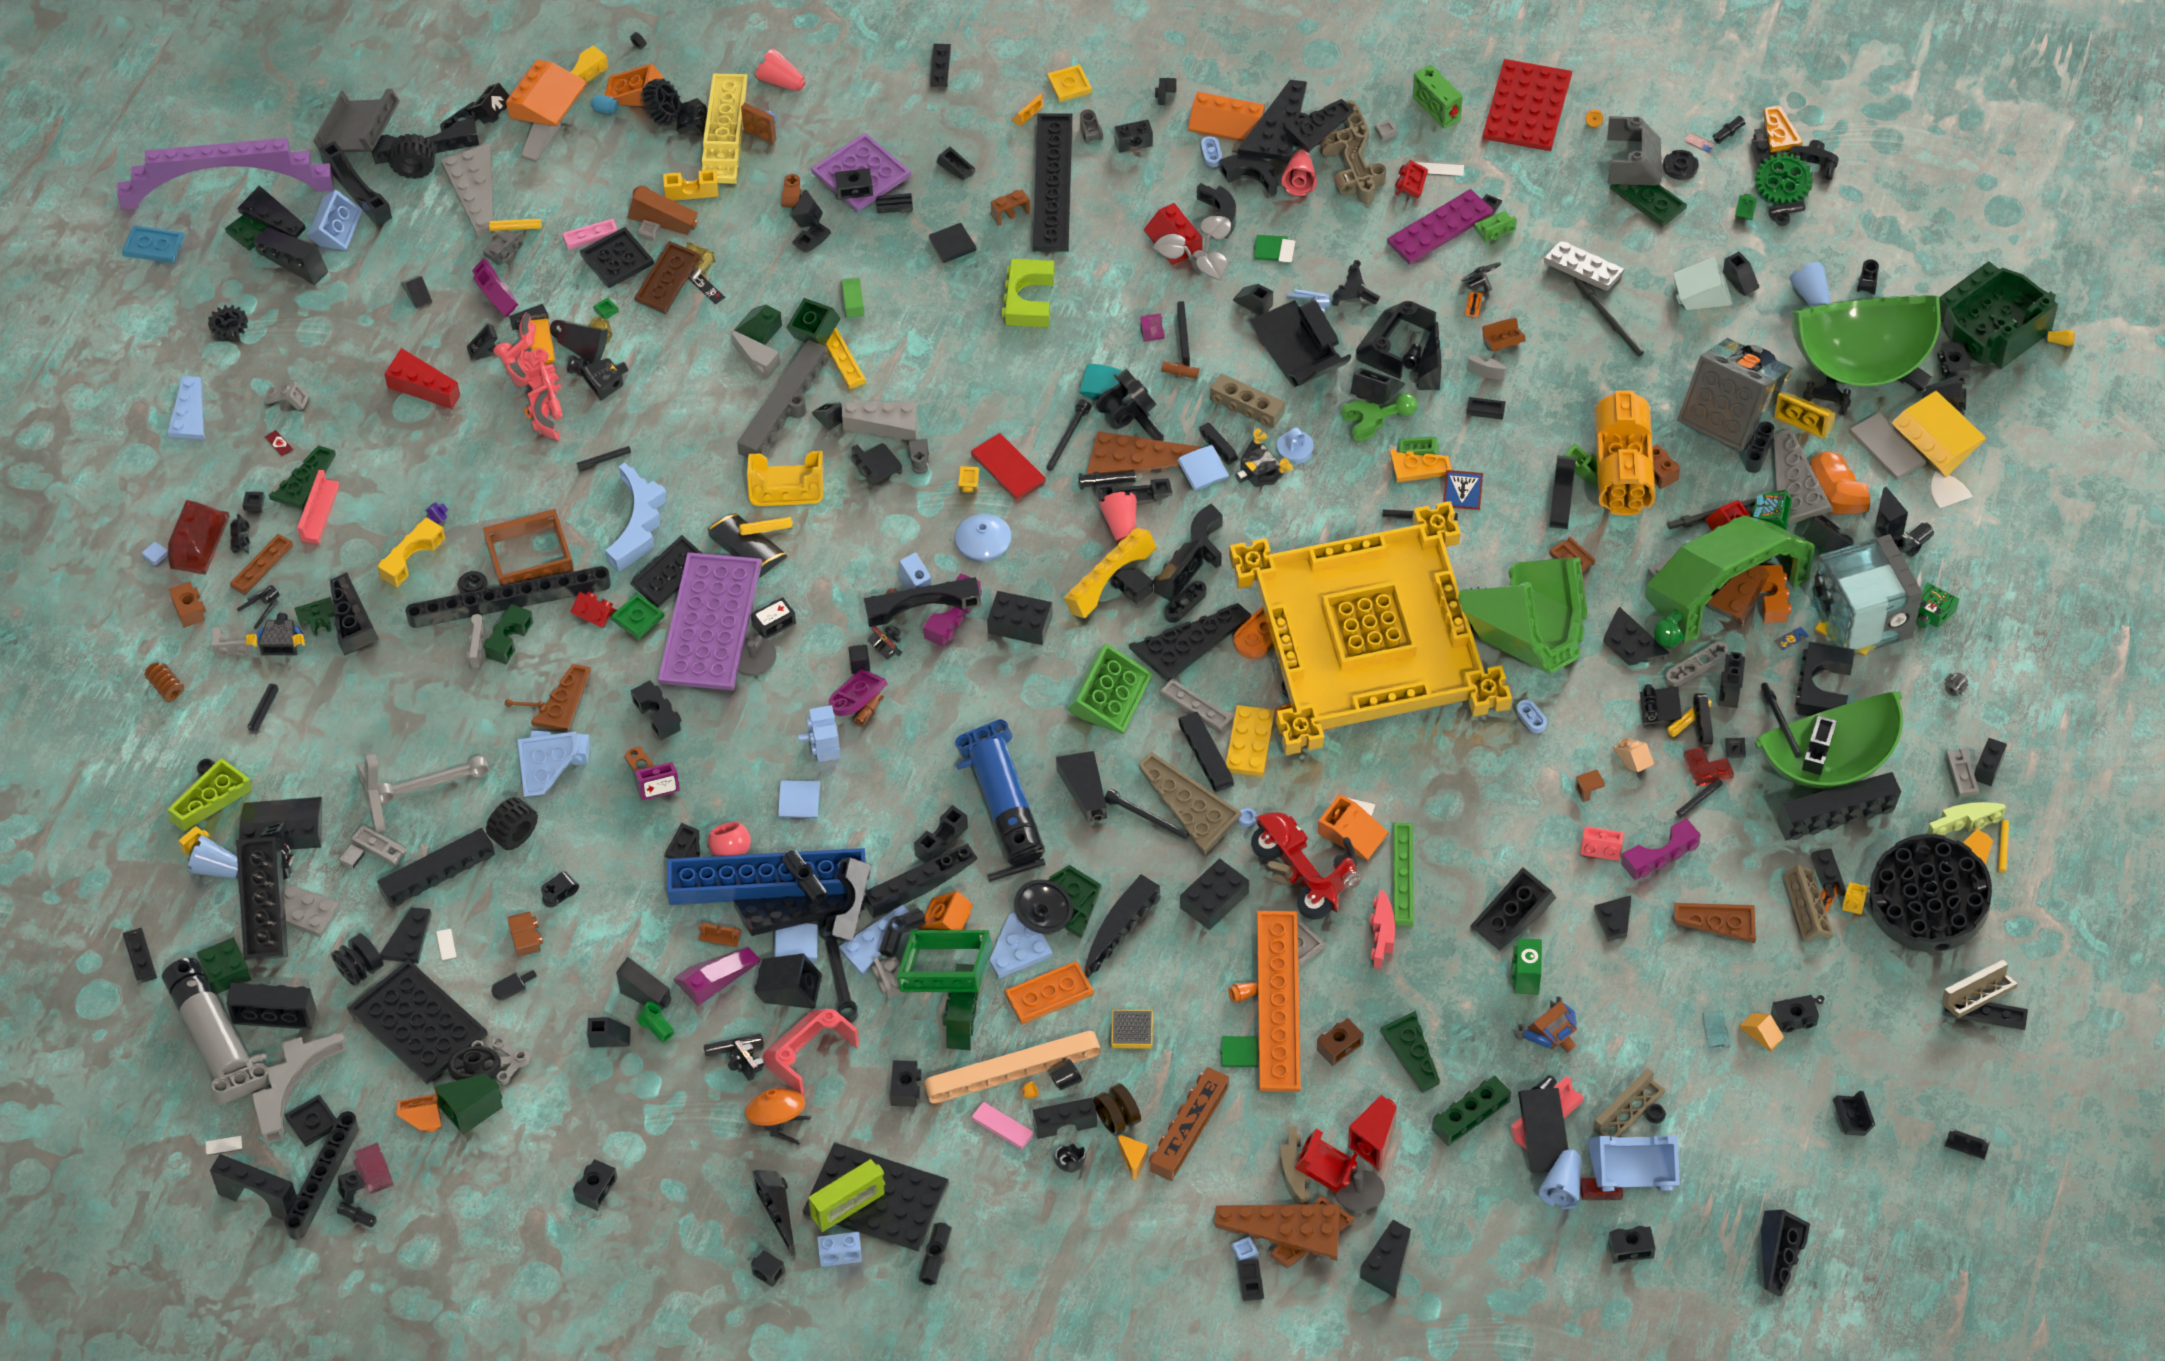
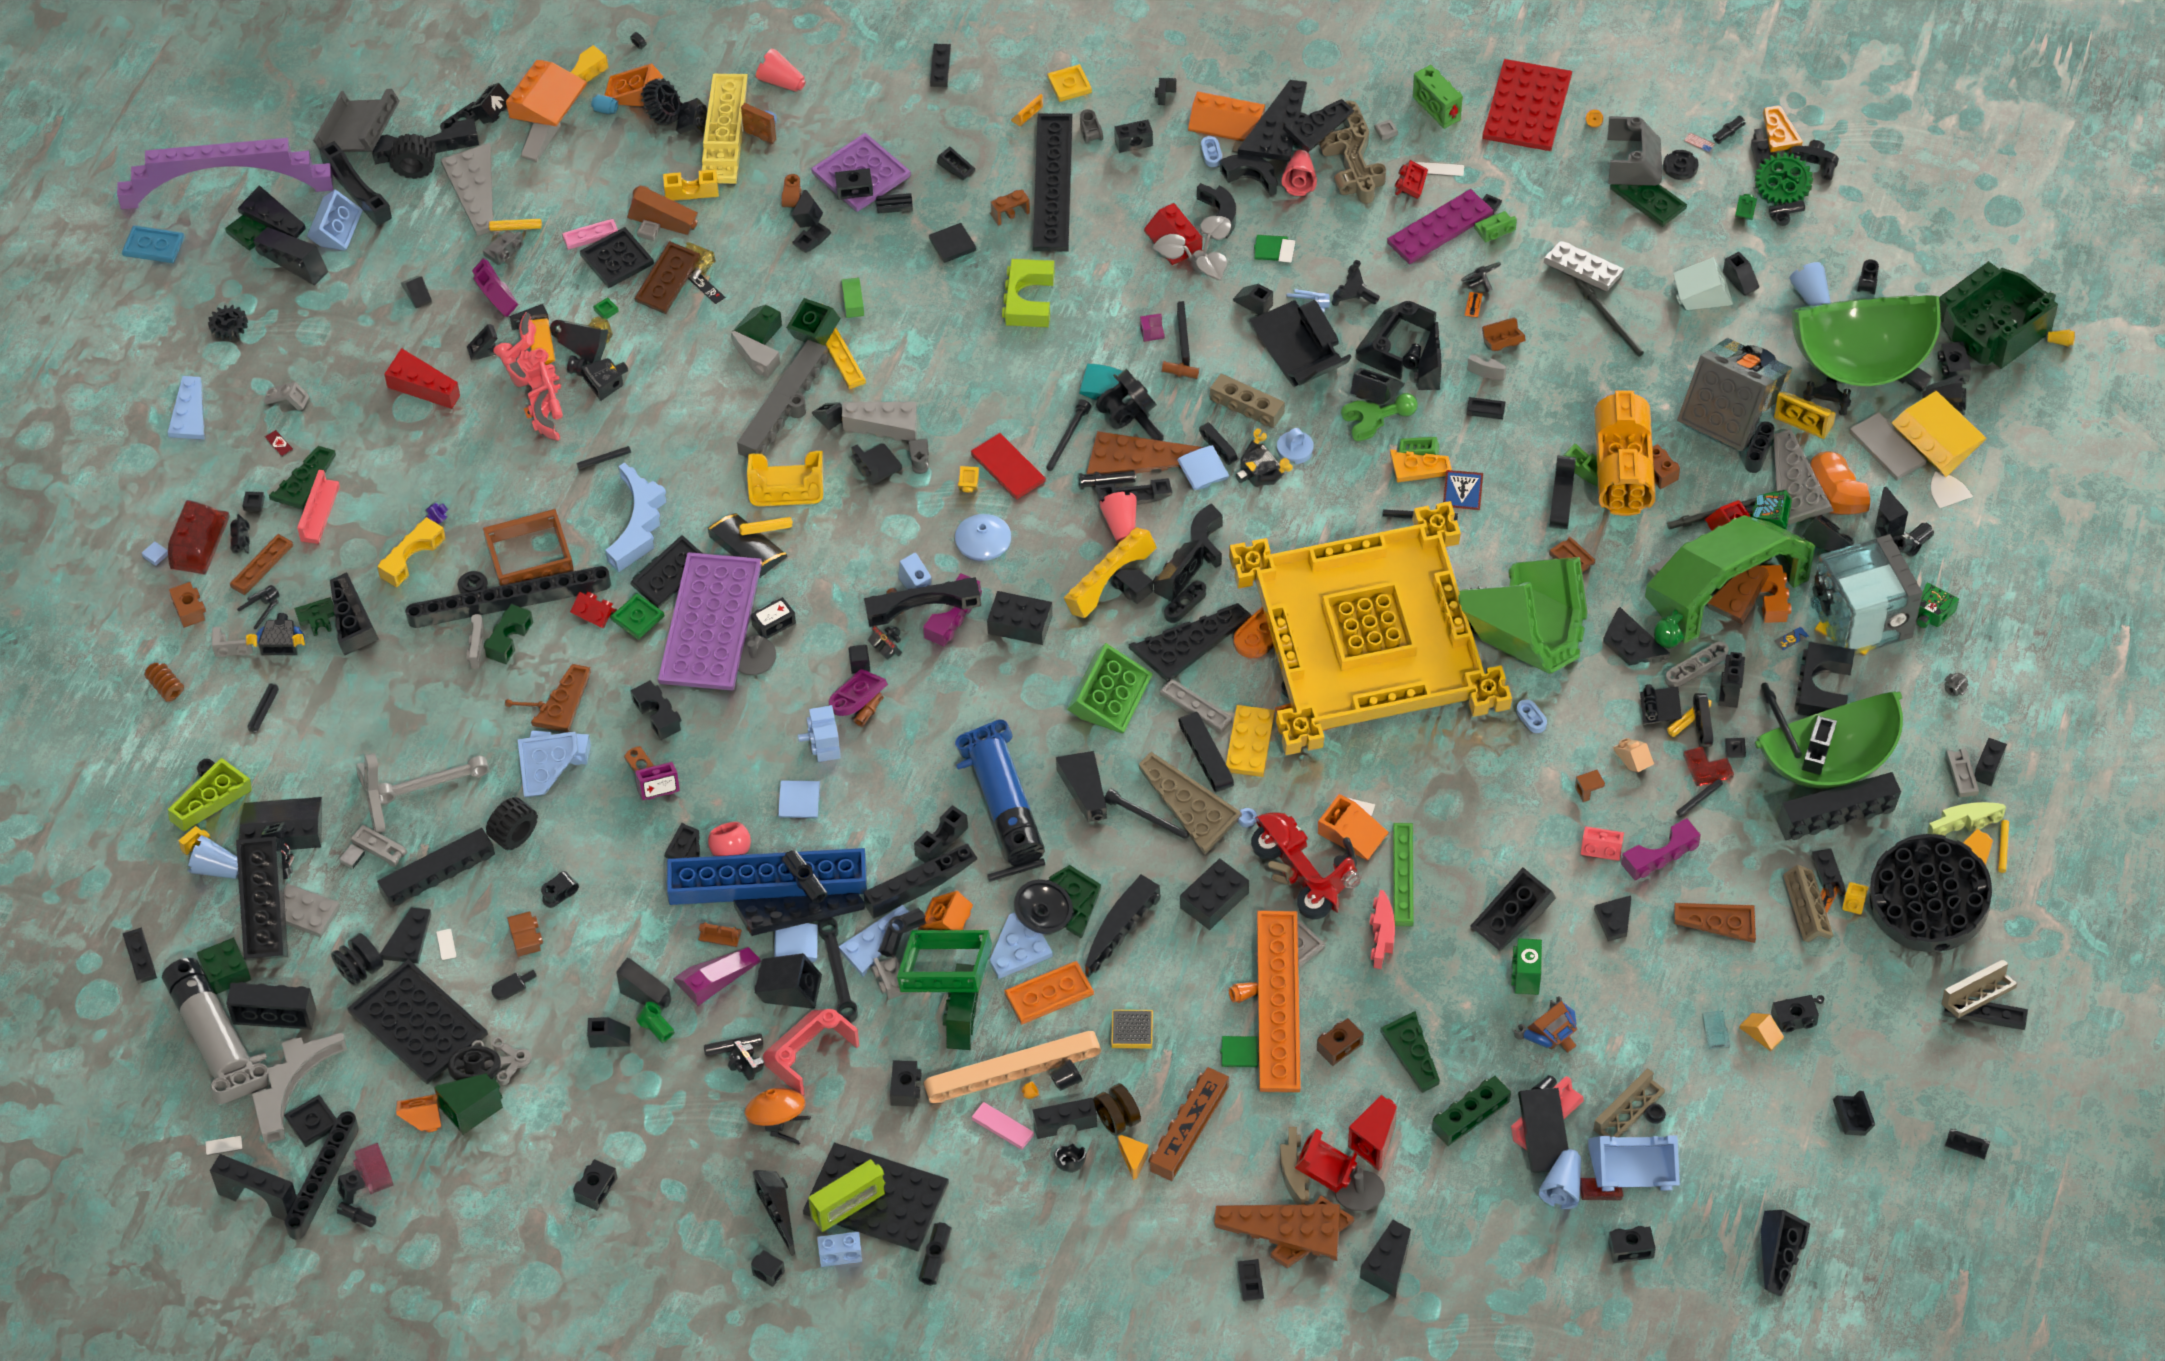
(854, 878): arch -> none
(1244, 1249): light blue tile -> none

